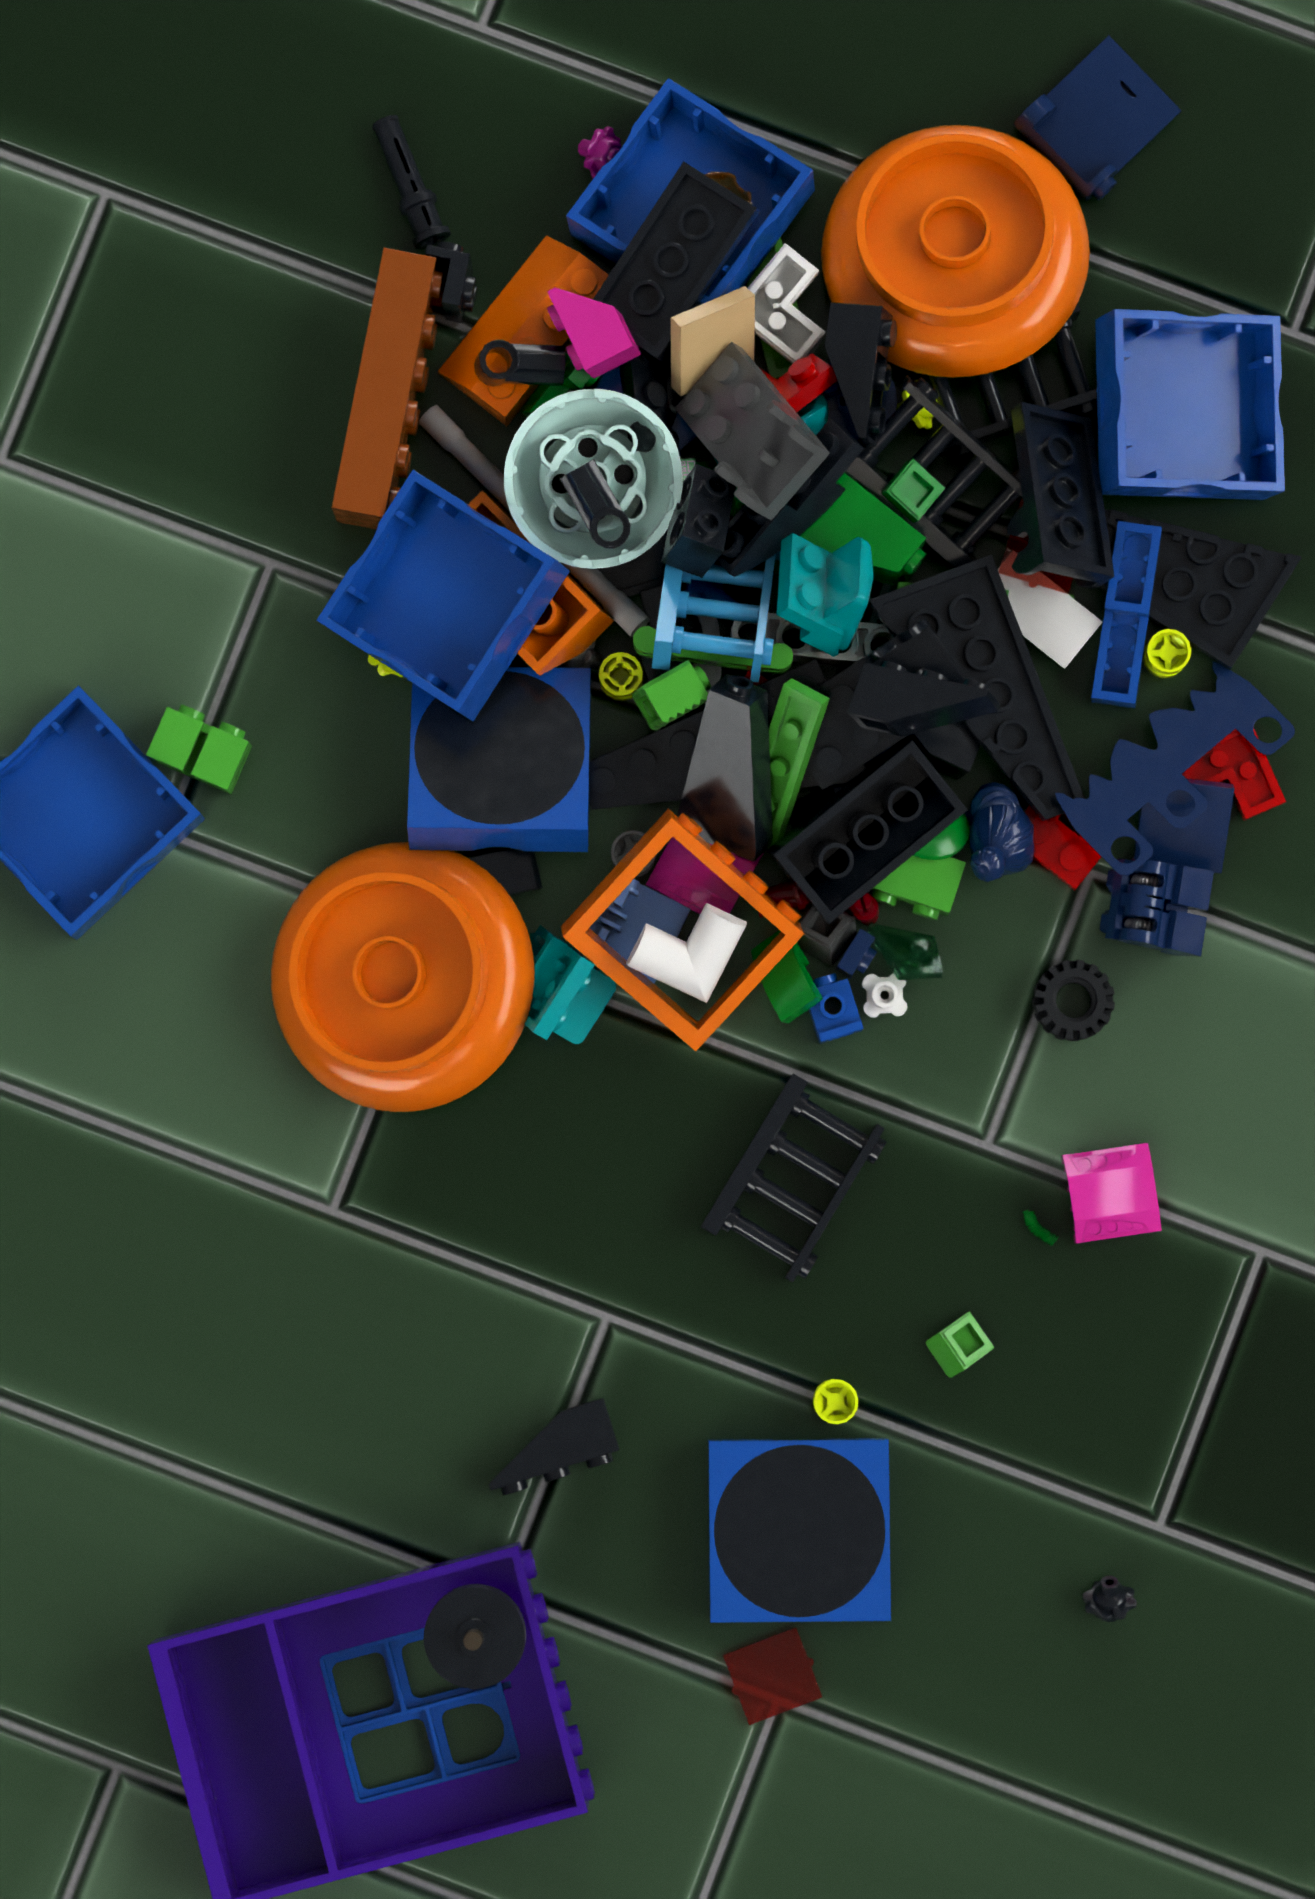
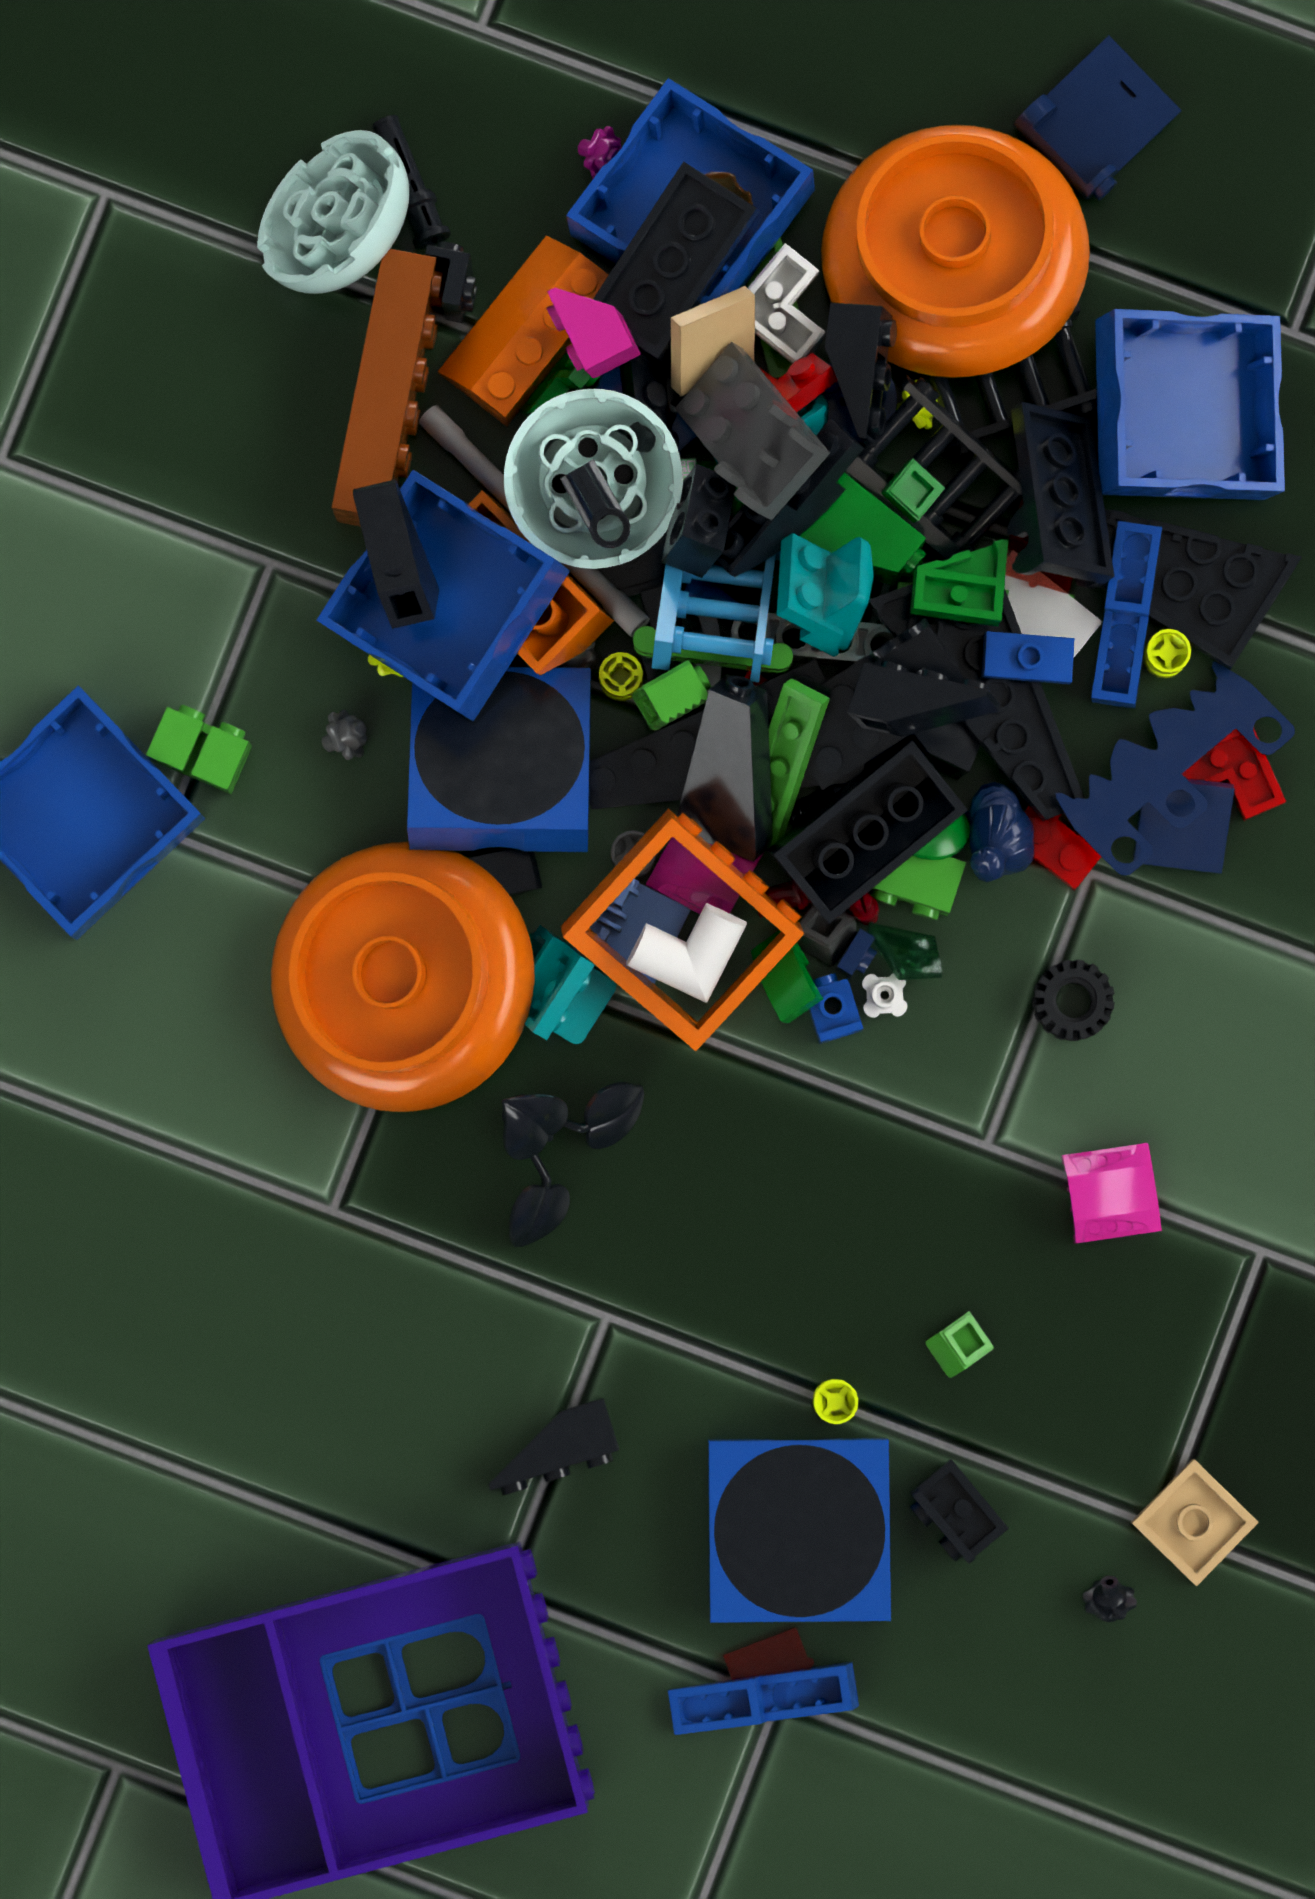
(335, 214): none -> light aqua brick
(345, 735): none -> dark grey plant
(396, 555): none -> black slope
(475, 1636): black wheel -> none
(525, 363): black piece -> none
(533, 1122): none -> black plant
(750, 1178): black fence -> none
(763, 1698): none -> blue slope
(957, 1511): none -> black bracket
(963, 587): none -> green wing
(1027, 657): none -> blue plate
(1030, 1219): green leg -> none
(1153, 907): dark blue hips -> none
(1194, 1522): none -> tan tile

